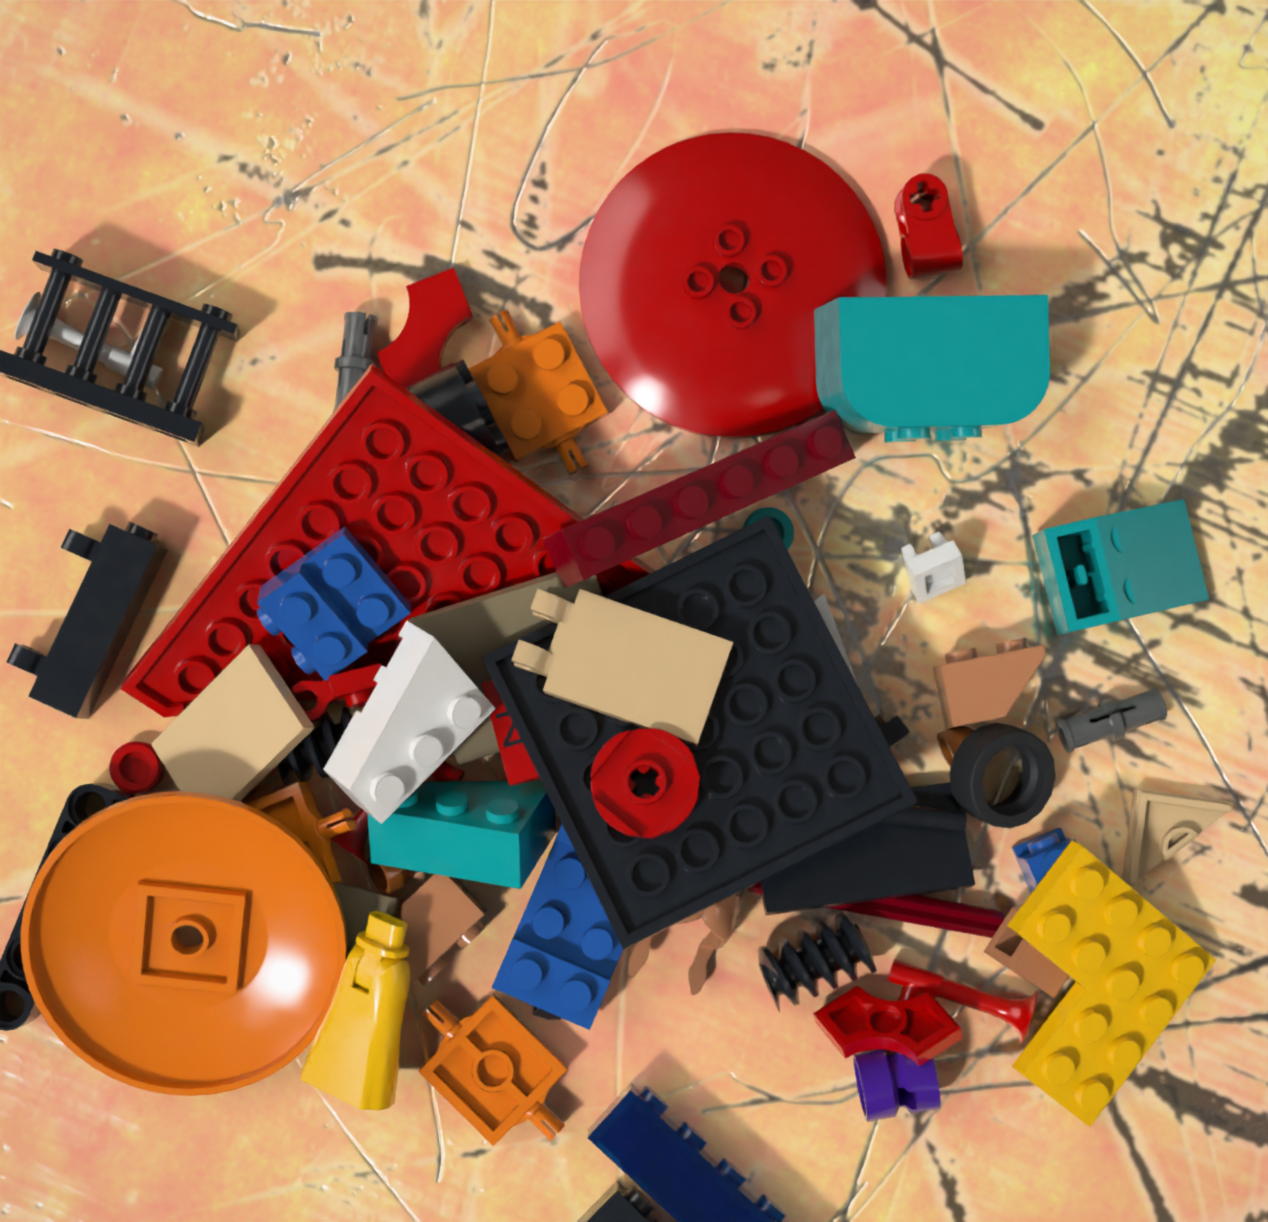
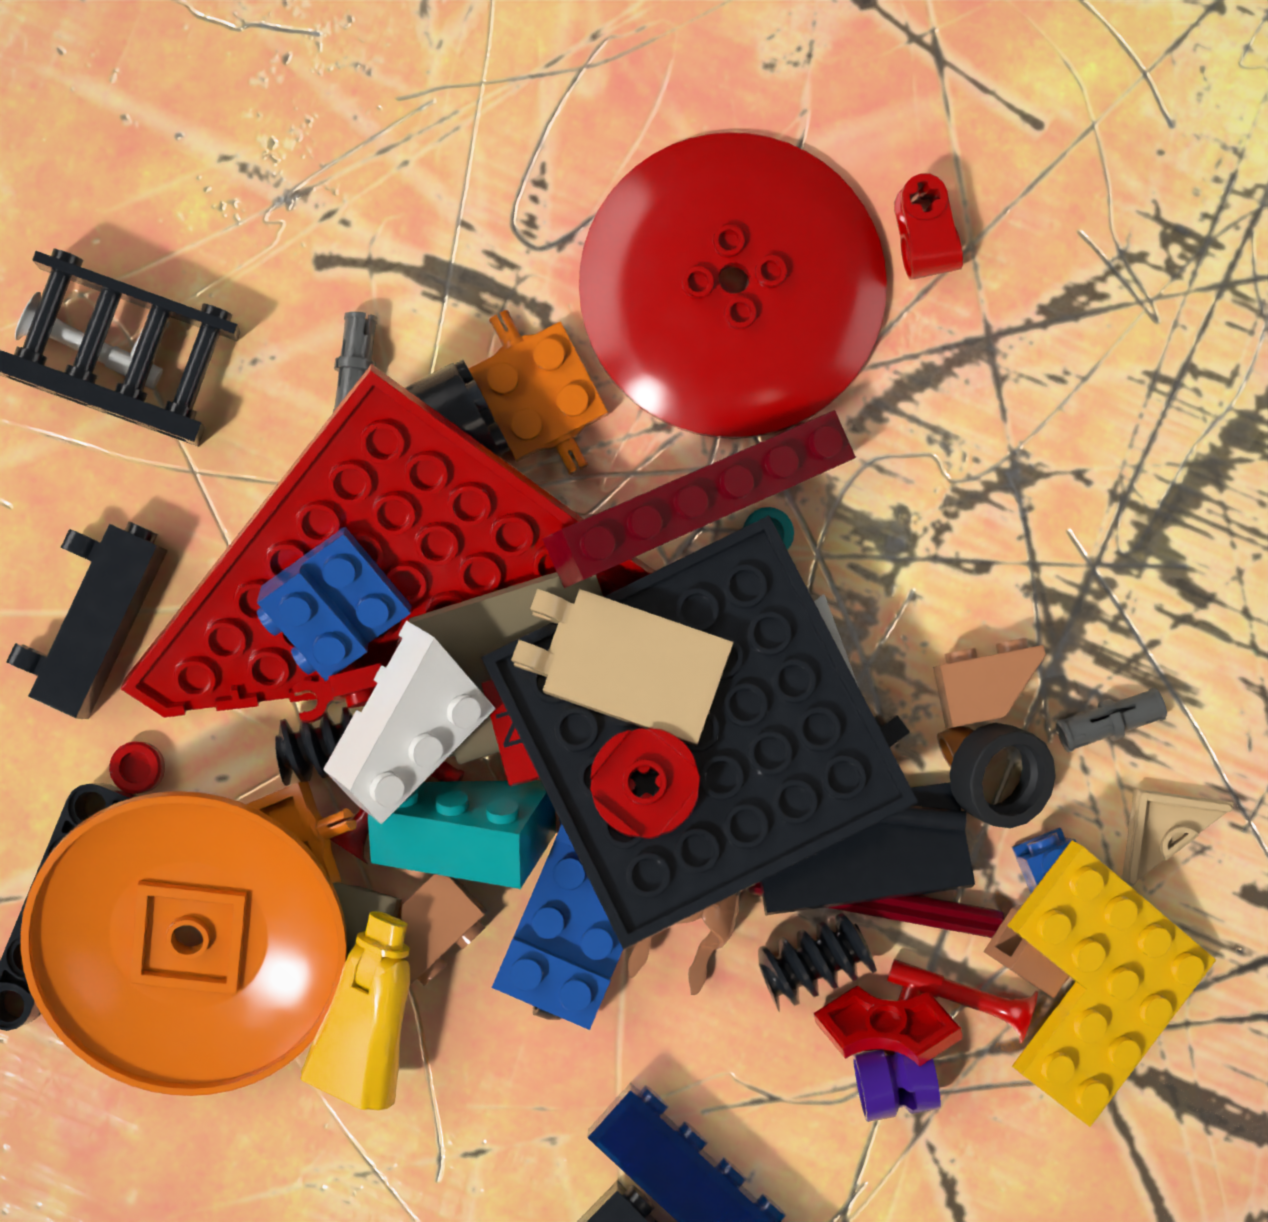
(234, 729): tan tile -> none
(388, 878): dark orange hinge -> none
(434, 314): red tile -> none
(493, 1069): orange plate -> none
(932, 363): teal brick -> none
(935, 569): white tile -> none
(1120, 566): teal slope -> none

